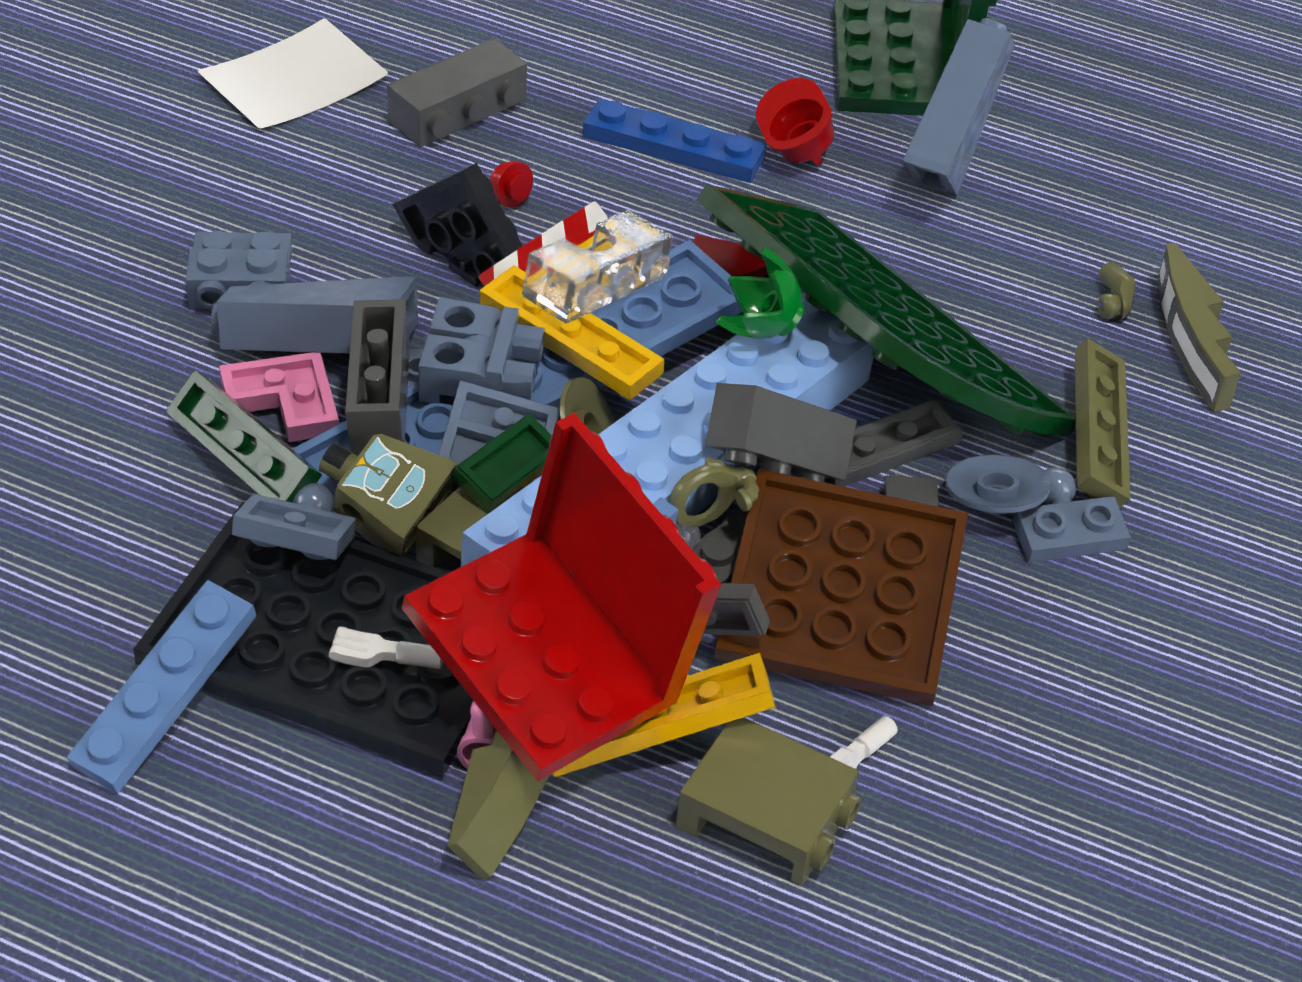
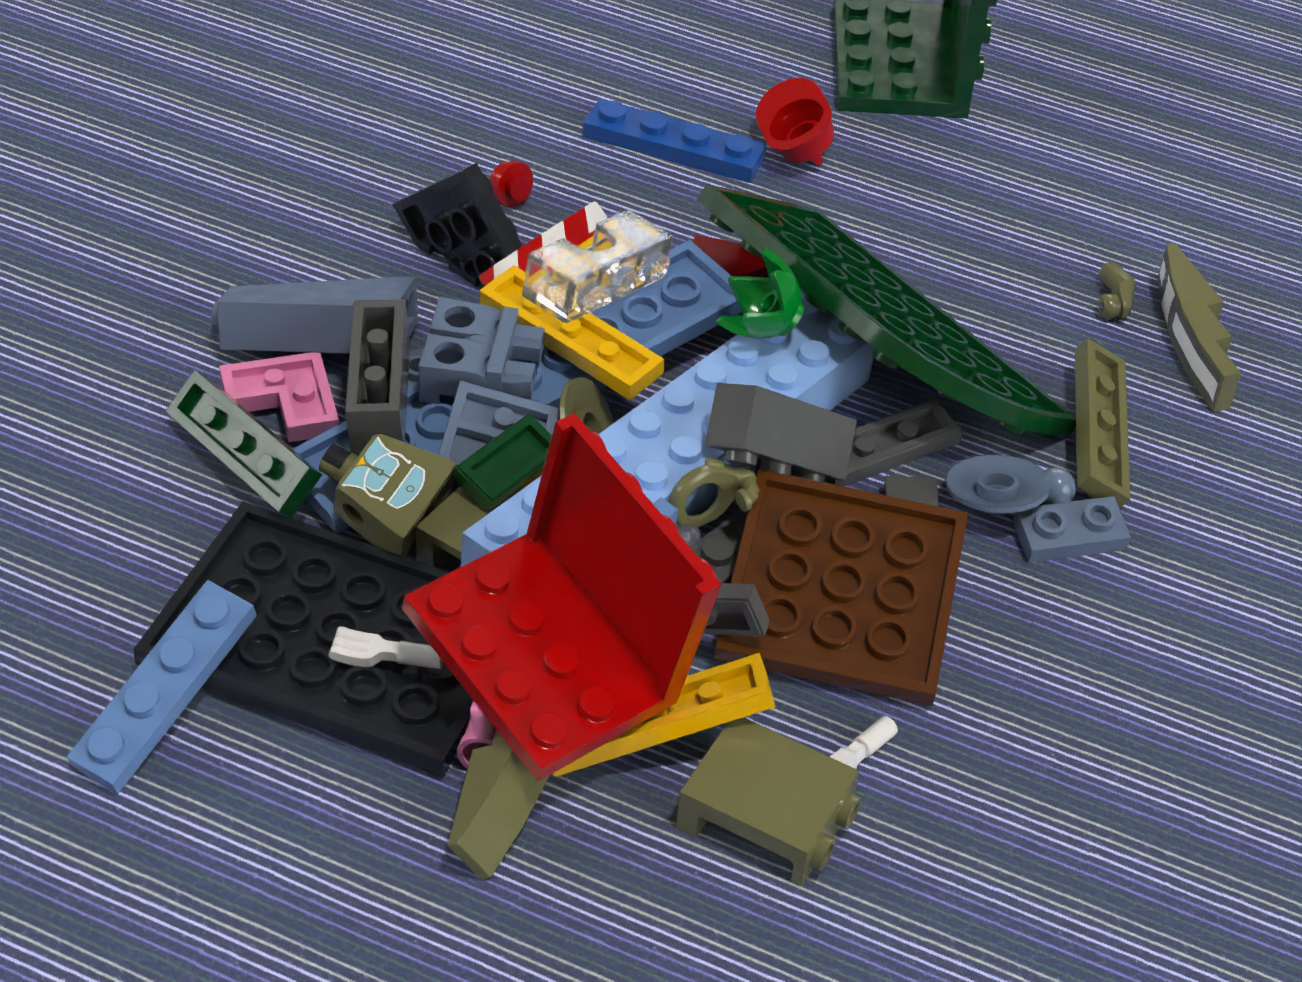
(234, 260): sand blue plate -> none
(295, 75): white sticker -> none
(302, 525): sand blue plate -> none
(456, 92): dark grey brick -> none
(960, 107): sand blue slope -> none

